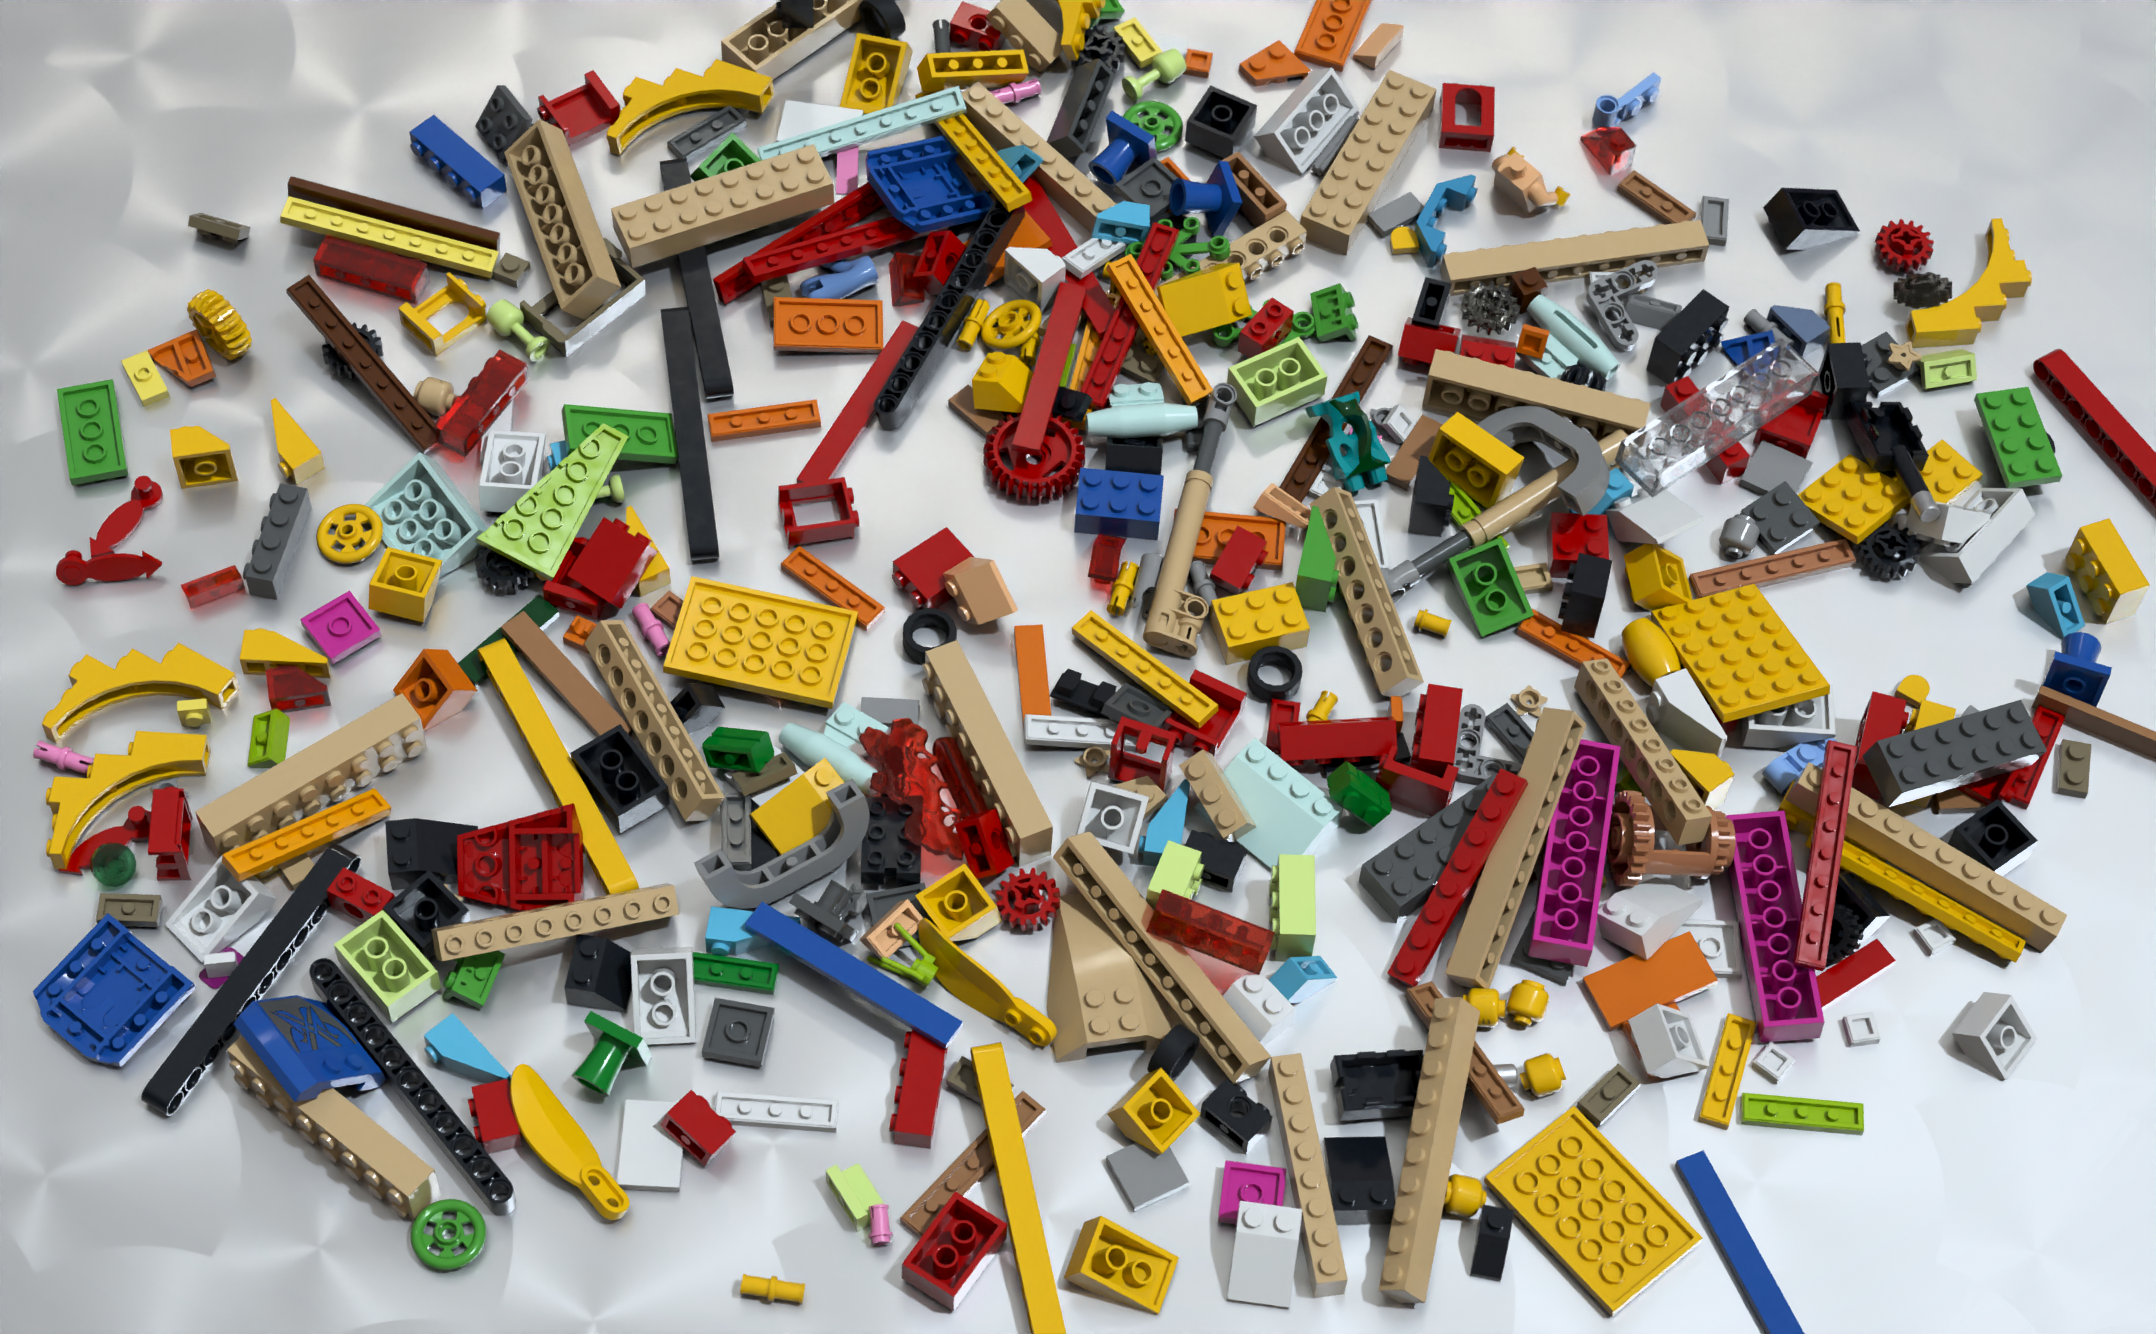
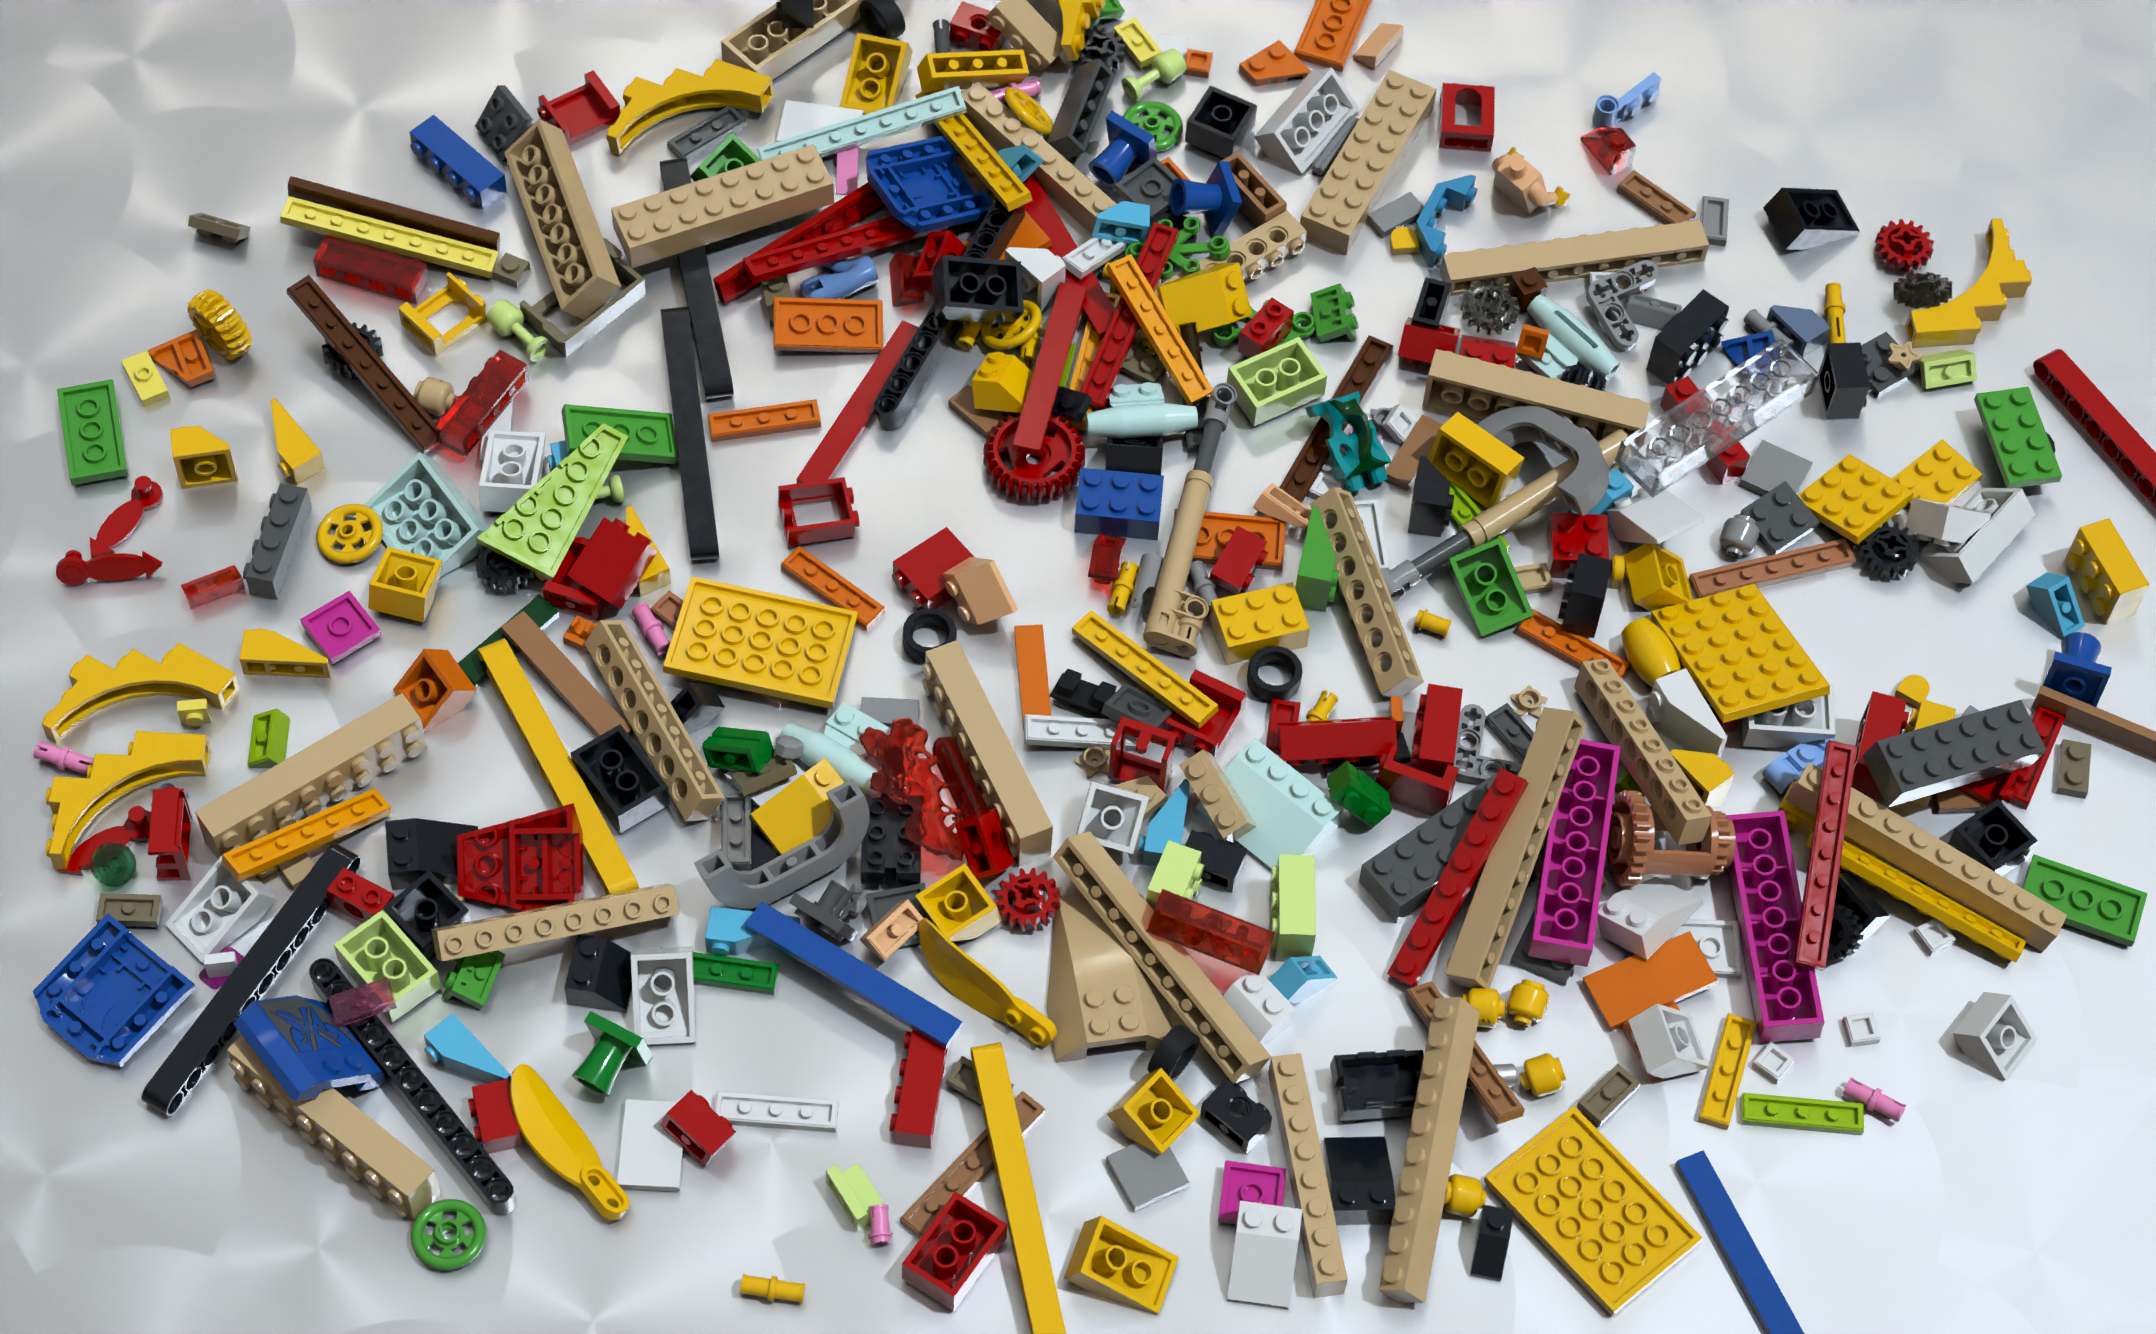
(295, 690): clear red slope -> none
(362, 1002): none -> clear pink plate
(738, 1032): dark grey plate -> none
(788, 747): none -> light grey tile
(921, 970): lime plant -> none
(978, 289): none -> black brick
(1028, 110): none -> yellow plate
(1190, 337): none -> dark brown pin
(1617, 571): none -> yellow tile
(1795, 427): red panel -> none
(1853, 972): red tile -> none
(1874, 1099): none -> bright pink pin
(1894, 445): black piece -> none
(2087, 899): none -> bright green plate

